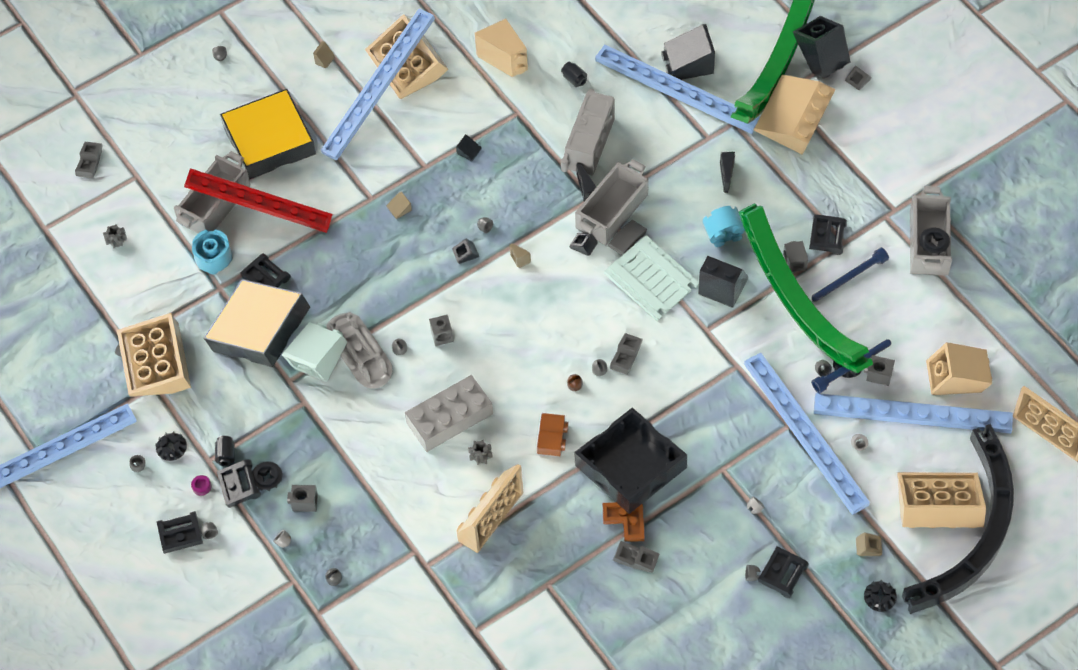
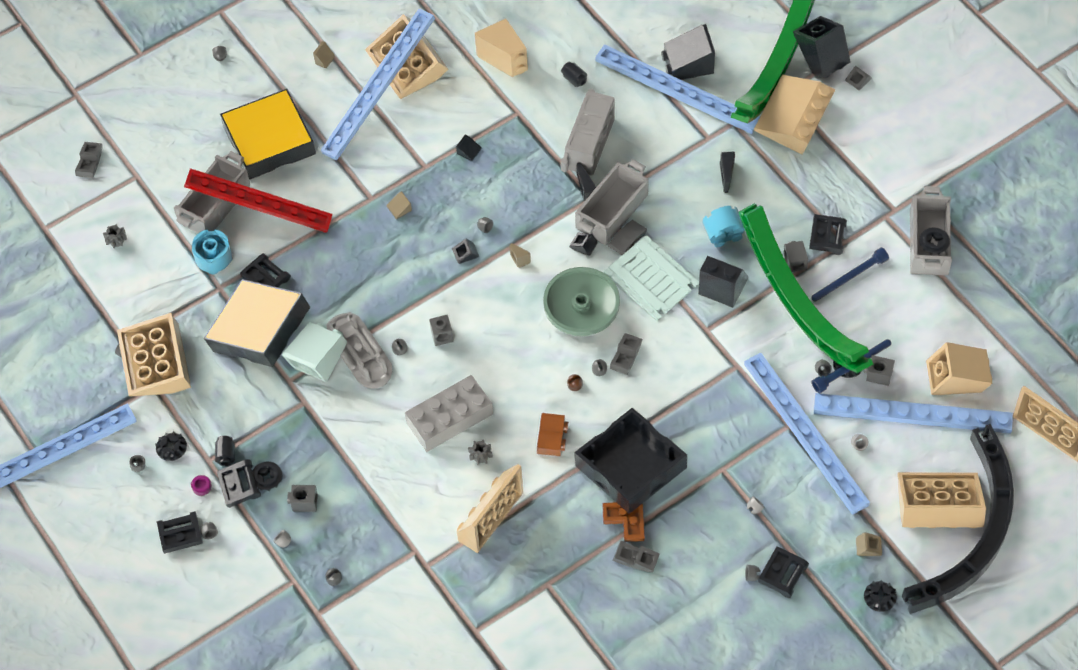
(581, 301): none -> sand green dish

